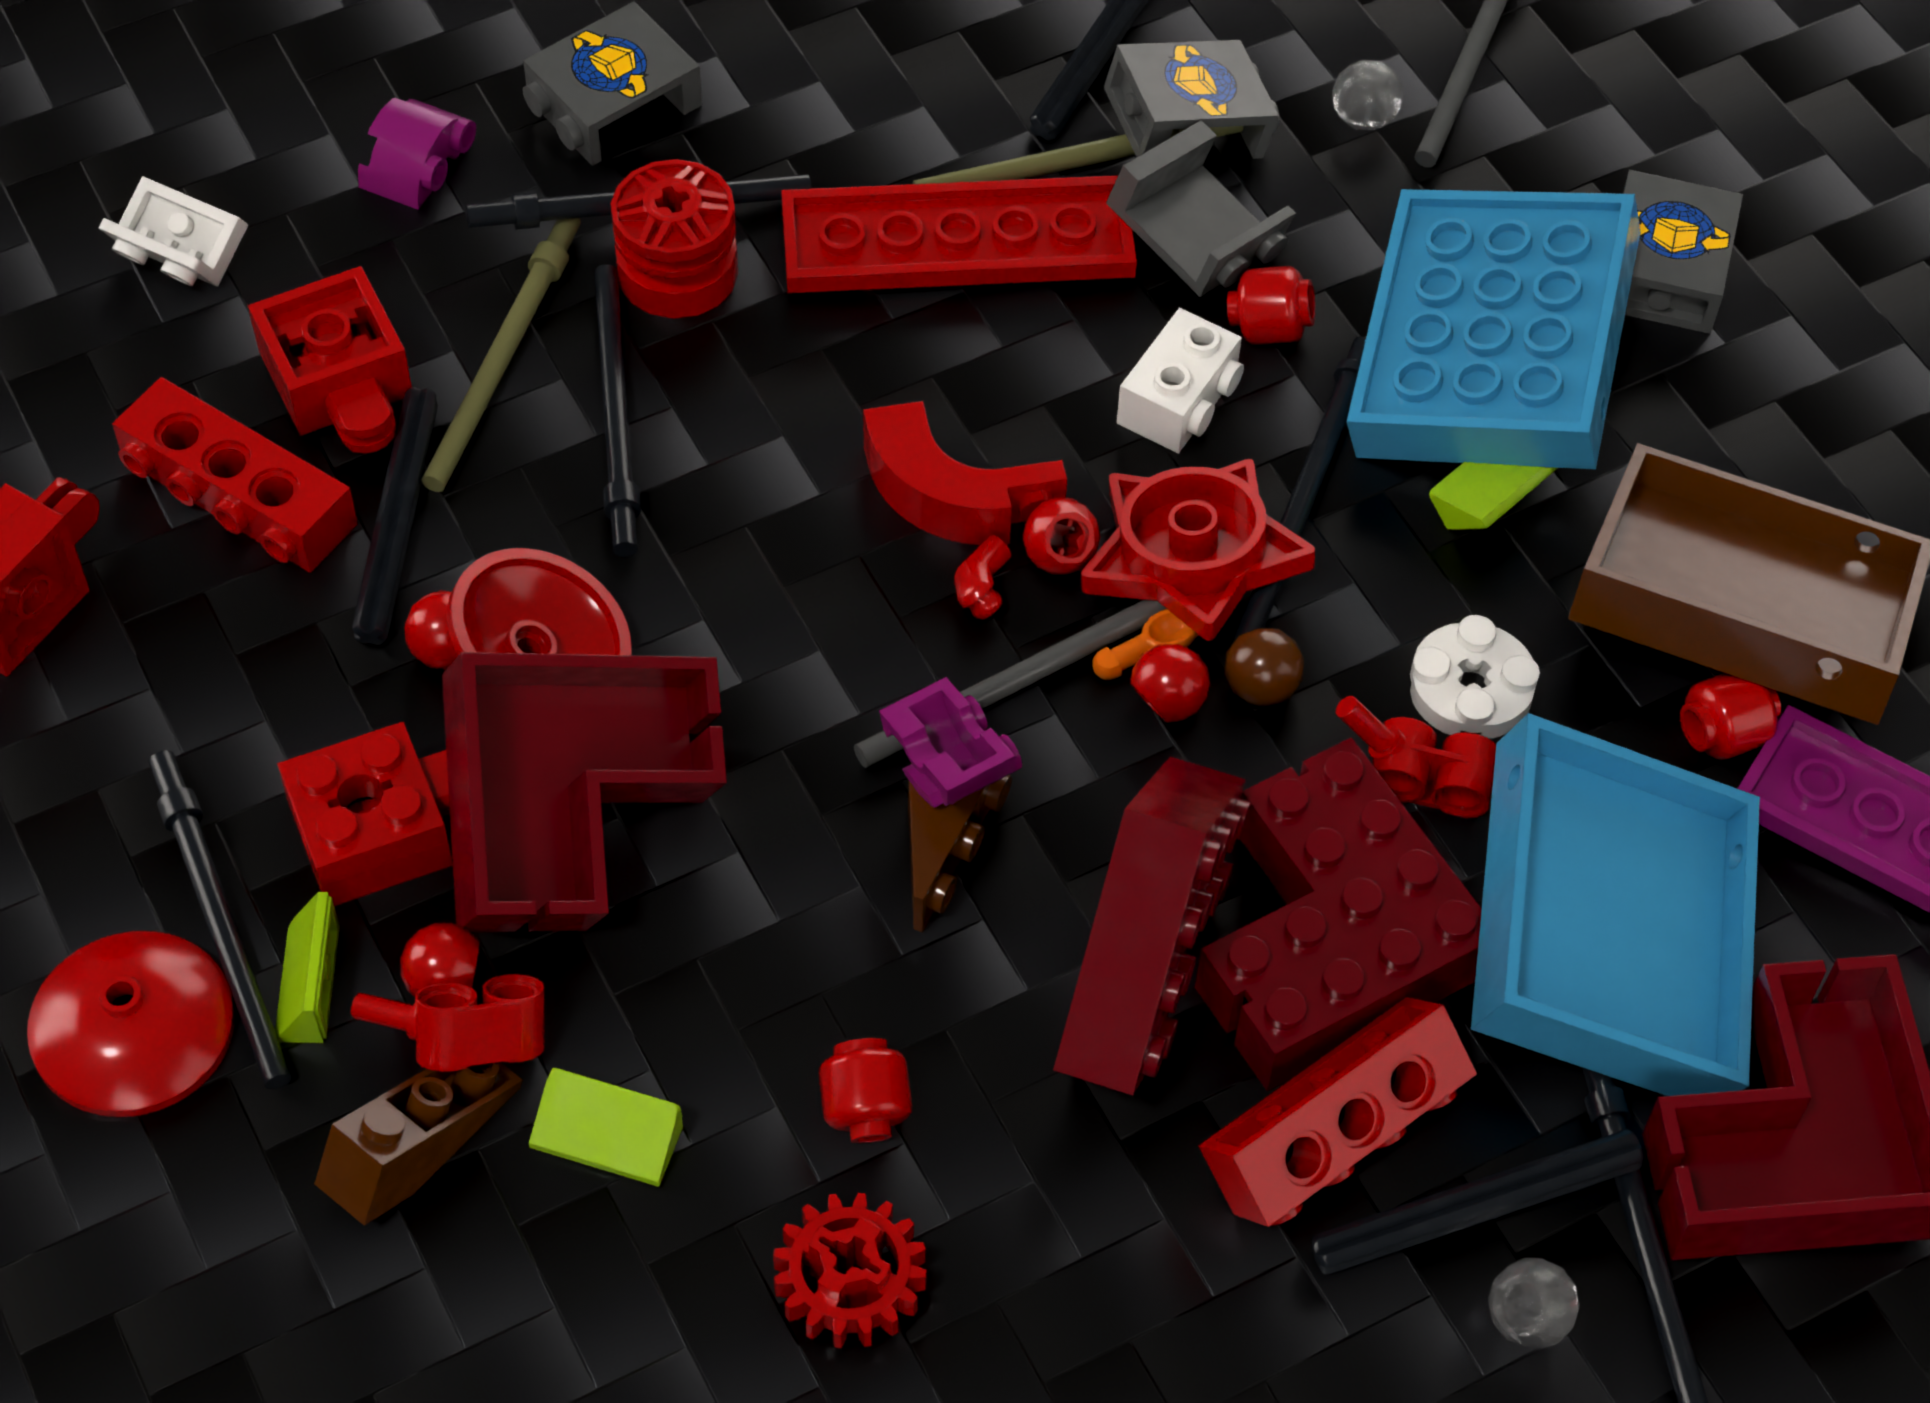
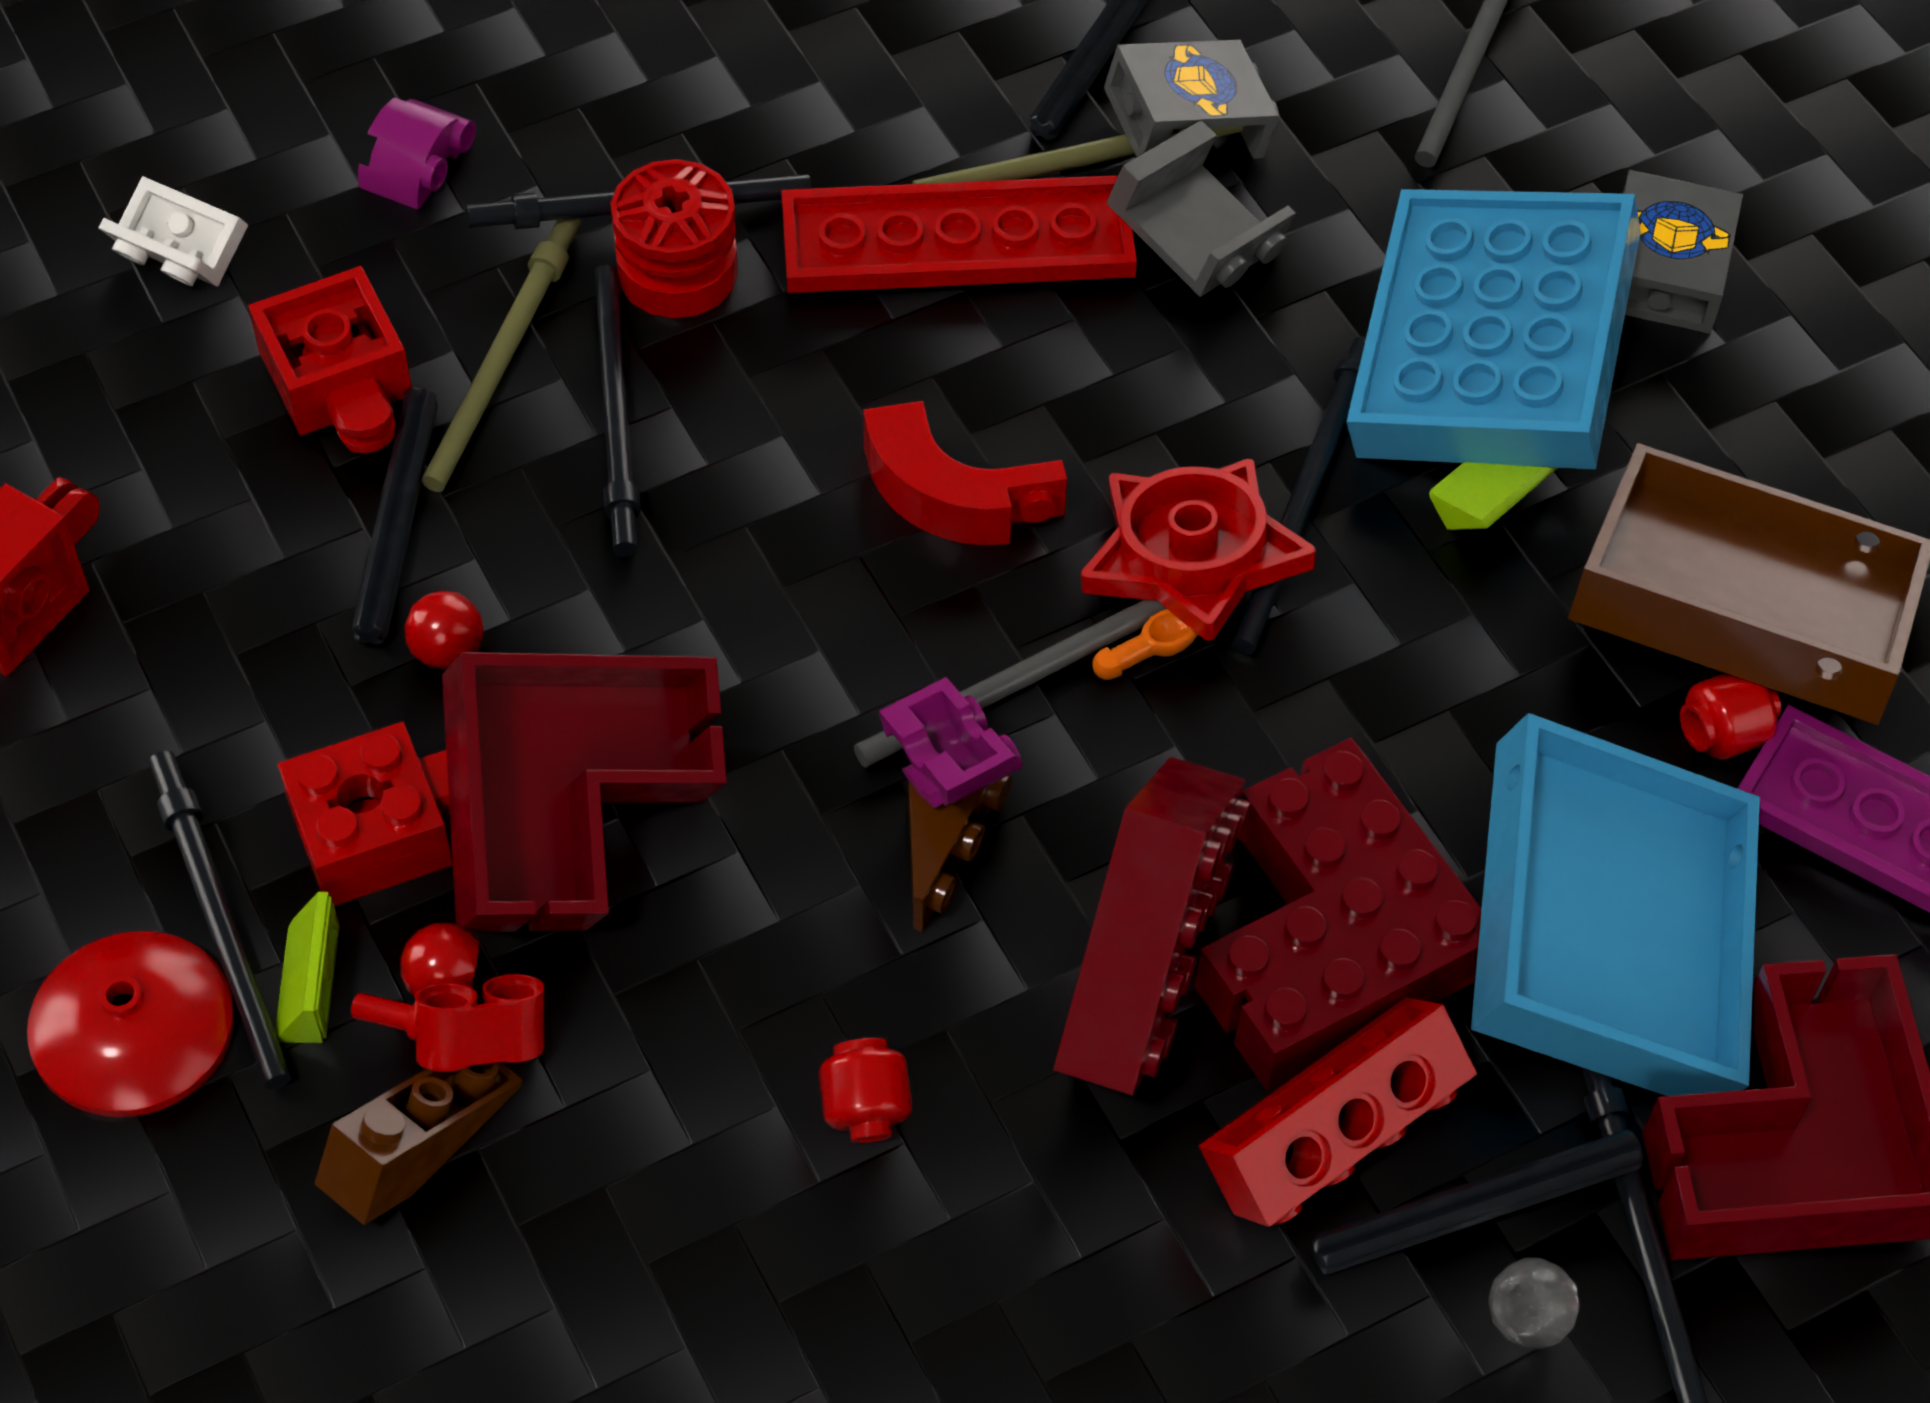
(235, 475): red brick -> none
(534, 605): red dish -> none
(606, 75): dark grey panel -> none
(606, 1126): lime slope -> none
(860, 1297): red gear -> none
(975, 581): red arm -> none
(1061, 536): red piece -> none
(1171, 681): red piece -> none
(1180, 381): white brick -> none
(1264, 667): reddish brown piece -> none
(1272, 305): red head -> none
(1367, 94): clear piece -> none
(1406, 758): red beam -> none
(1477, 648): white plate -> none

